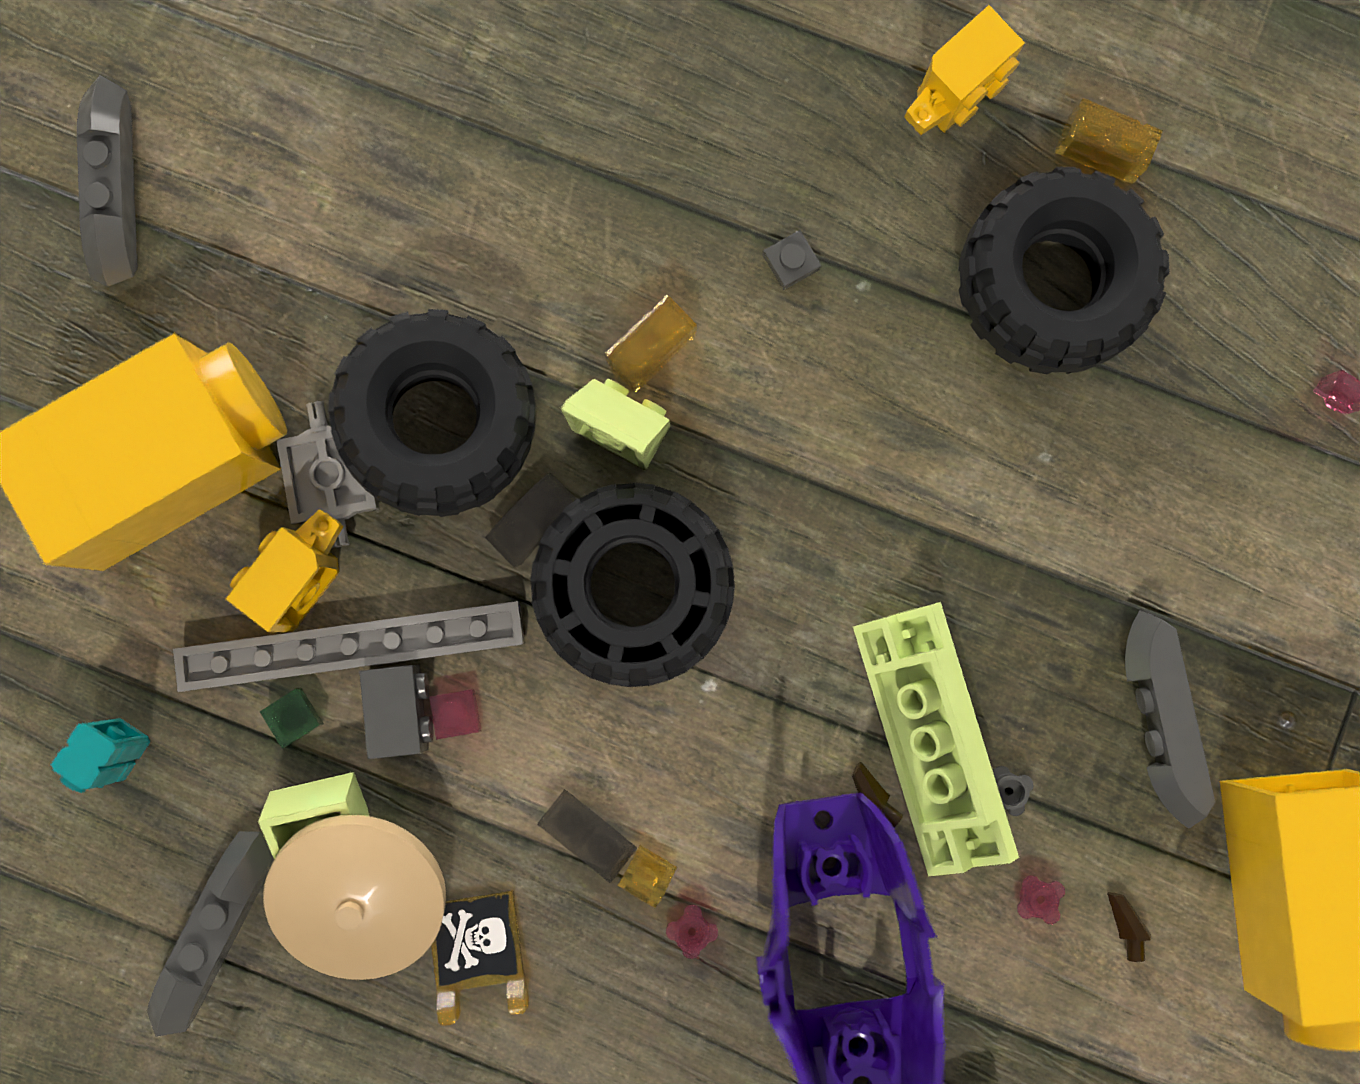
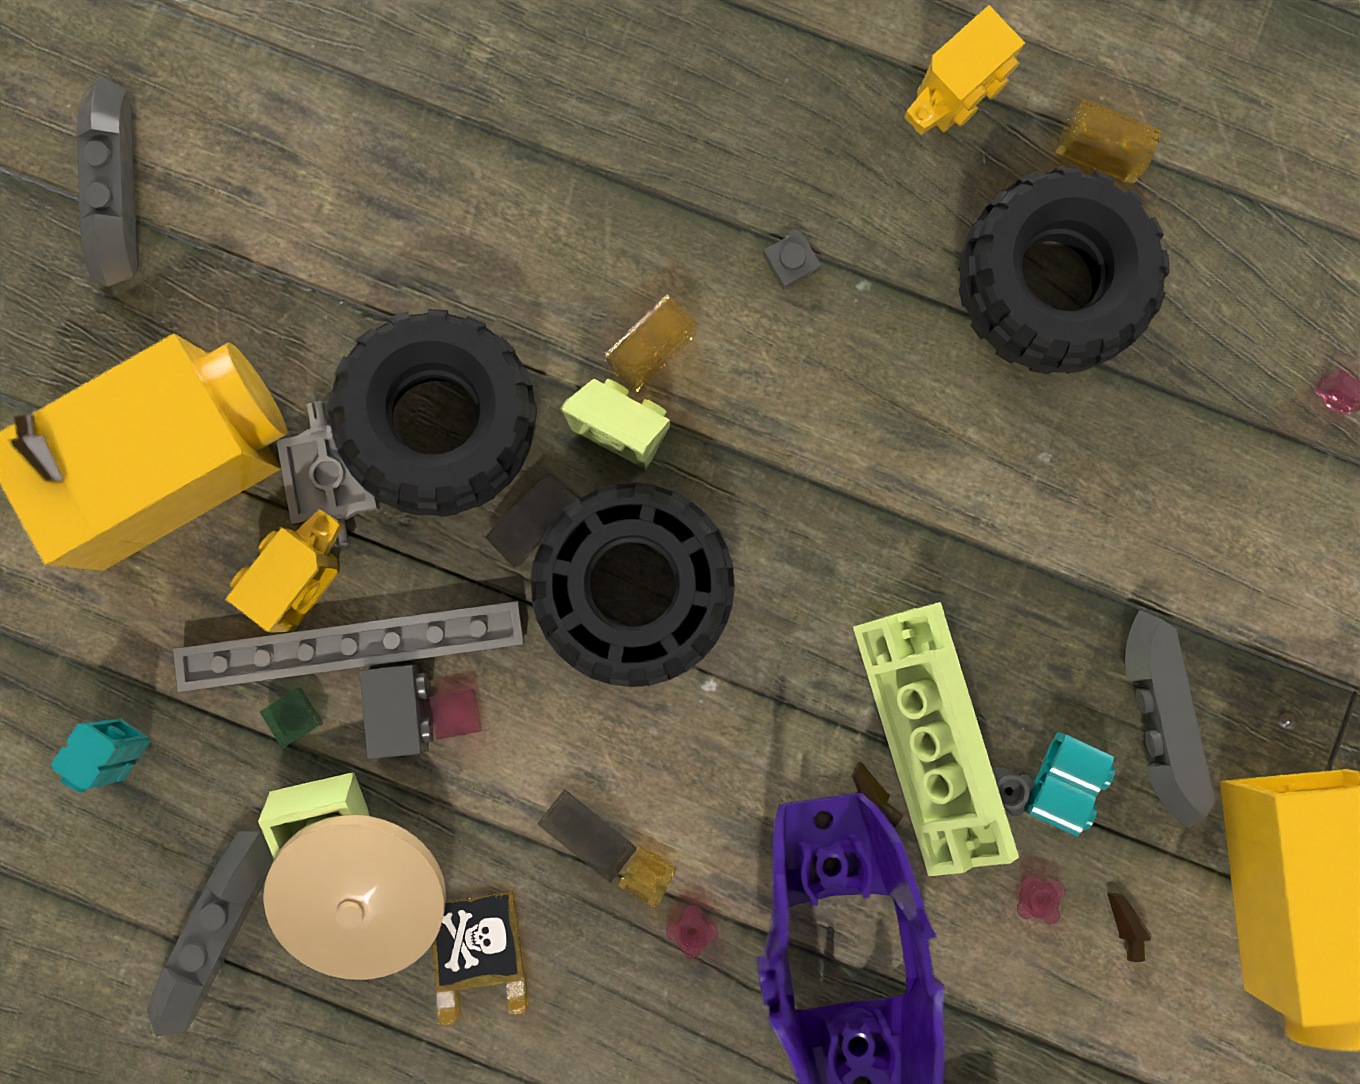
(34, 449): none -> bar
(1069, 784): none -> teal brick

